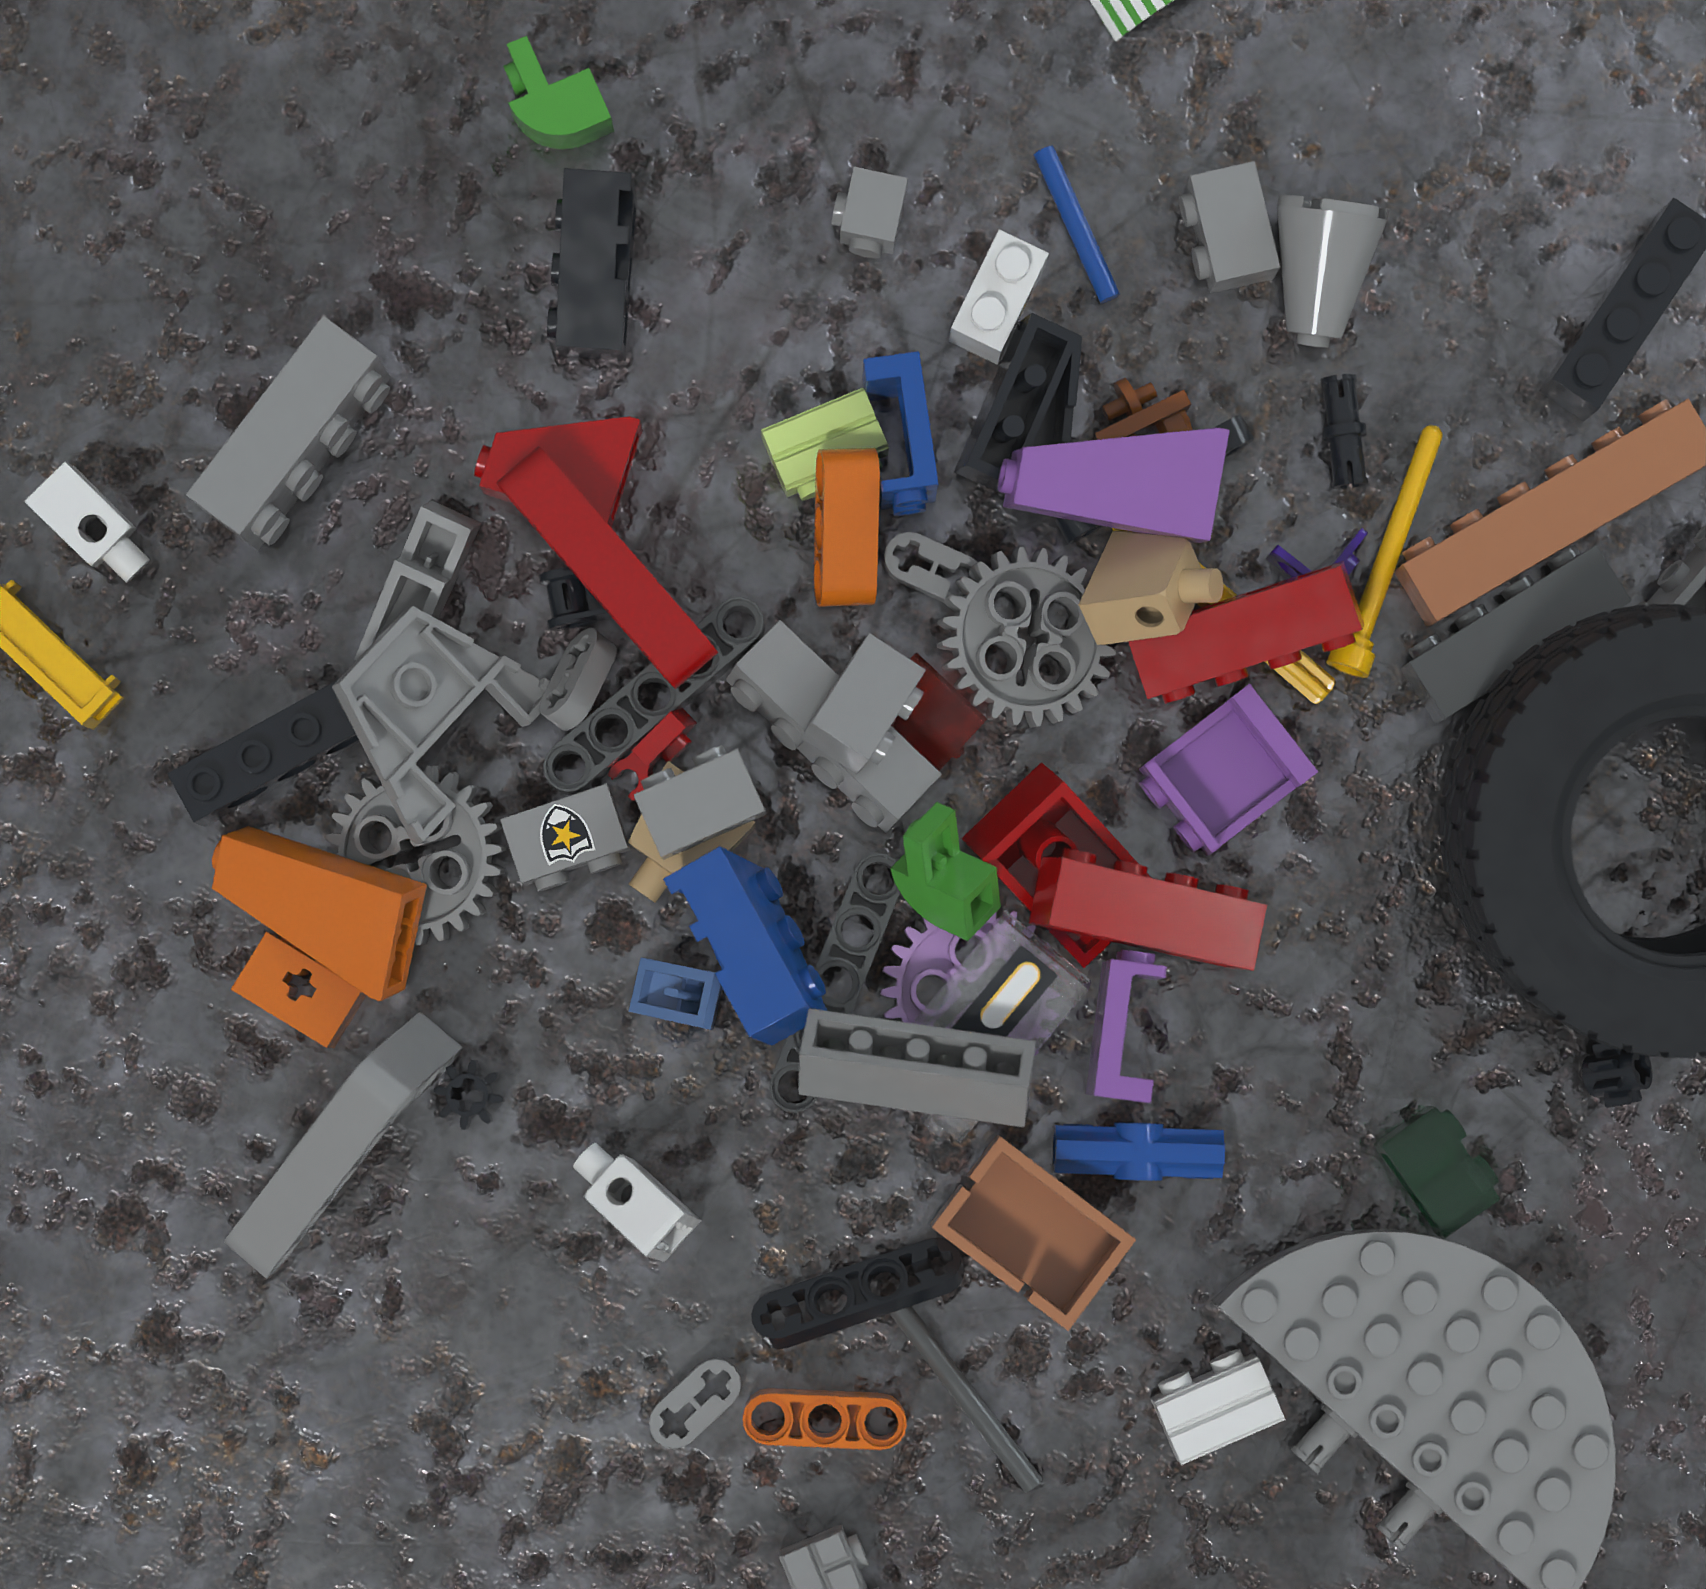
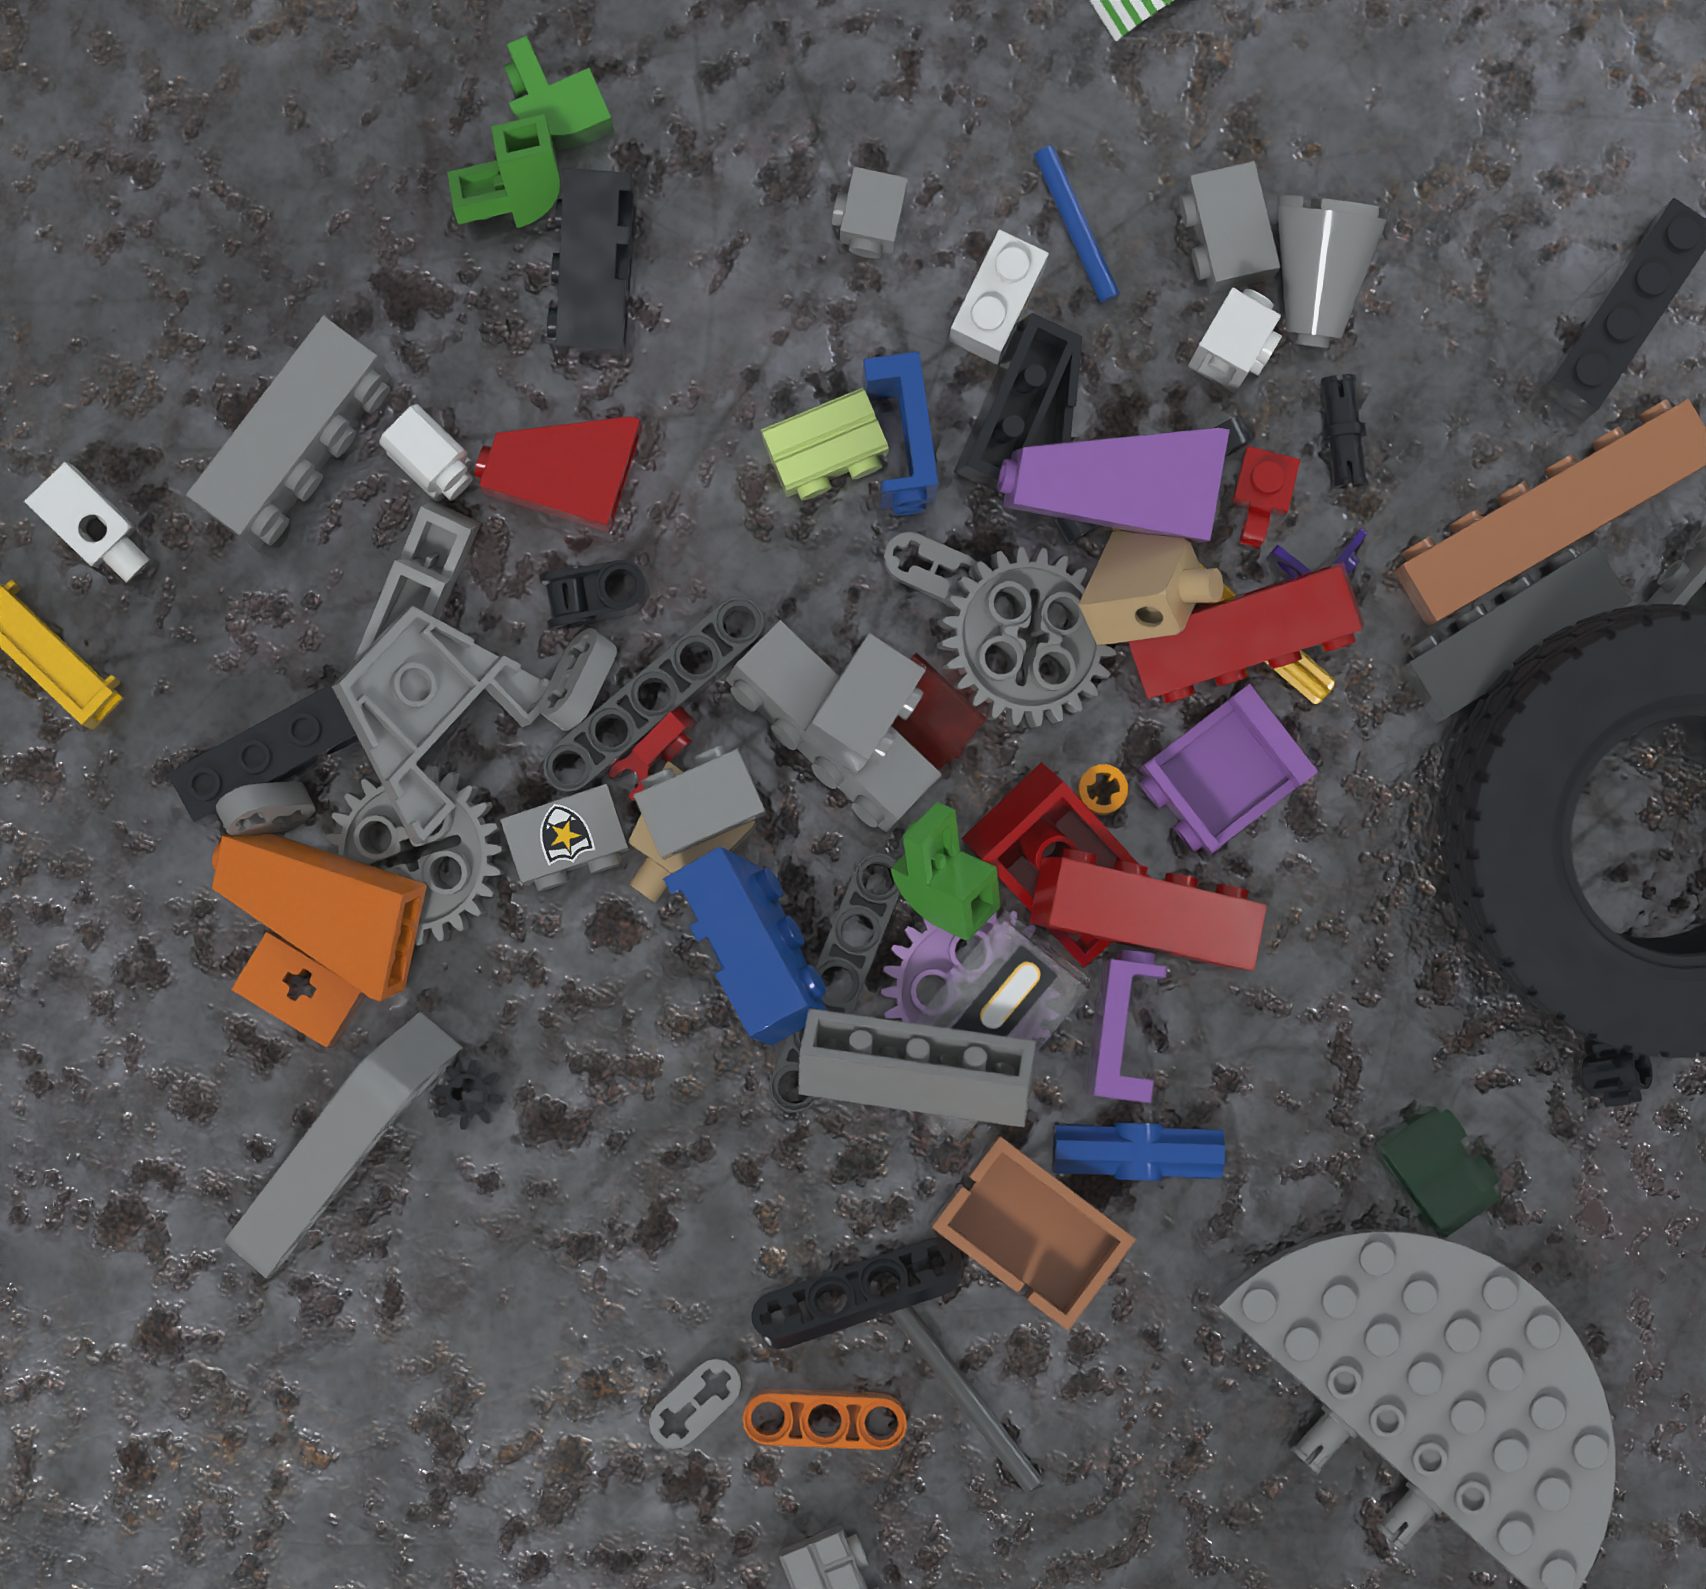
(265, 808): none -> light grey beam
(428, 454): none -> white brick
(518, 182): none -> bright green brick
(607, 567): red beam -> none
(651, 1218): white torso -> none
(676, 993): medium blue slope -> none
(846, 526): orange beam -> none
(1089, 779): none -> light orange bush
(1163, 417): dark orange hips -> none
(1216, 1406): white brick -> none
(1237, 340): none -> white brick
(1265, 487): none -> red plate
(1358, 657): yellow piece -> none

